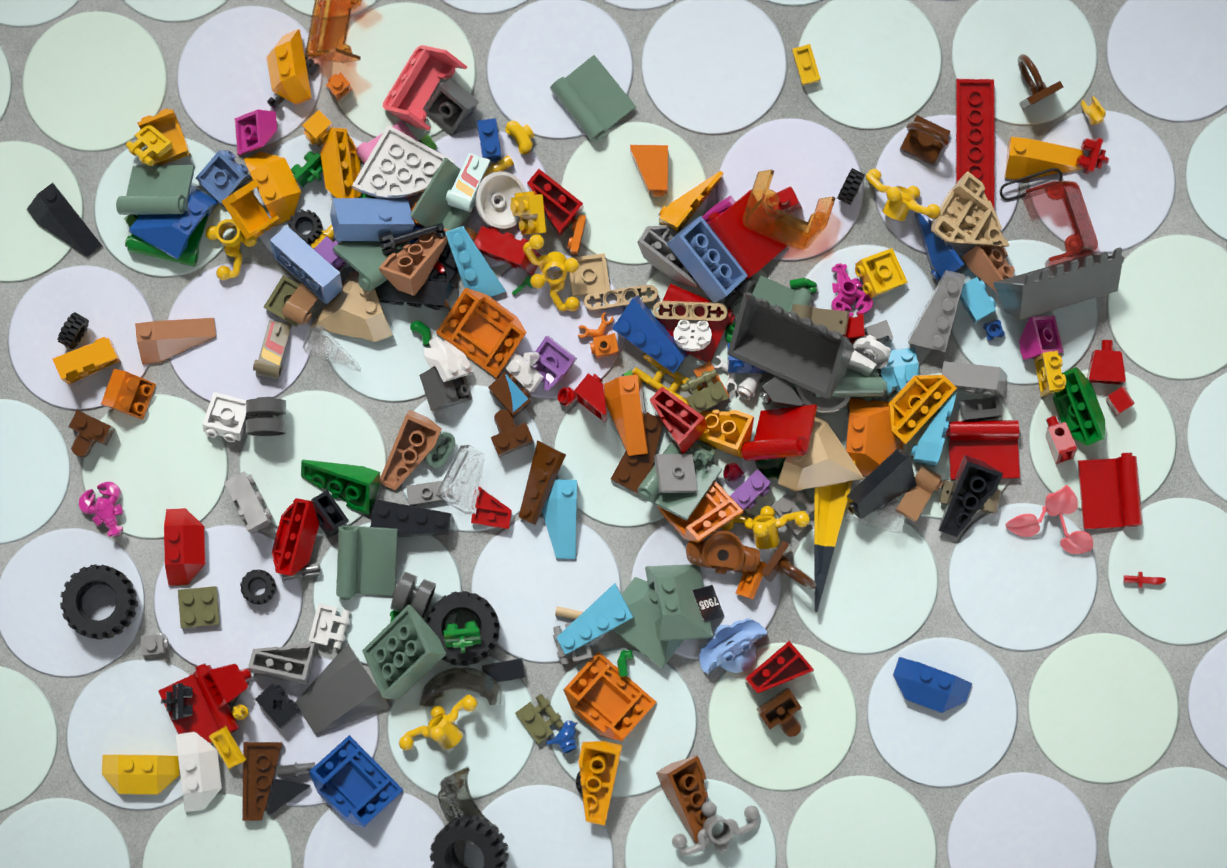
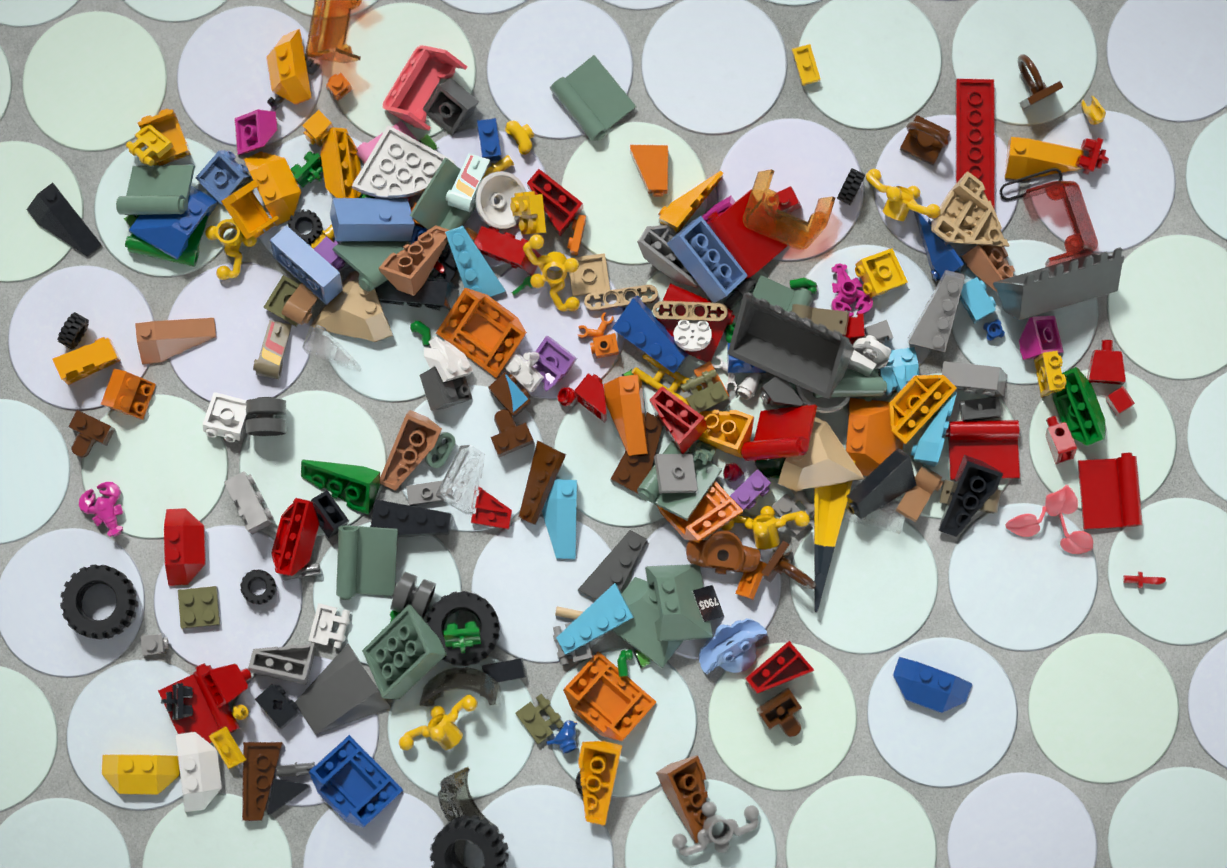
(392, 241): black hinge -> none
(615, 566): none -> dark grey wing
(641, 659): none -> bright green piece

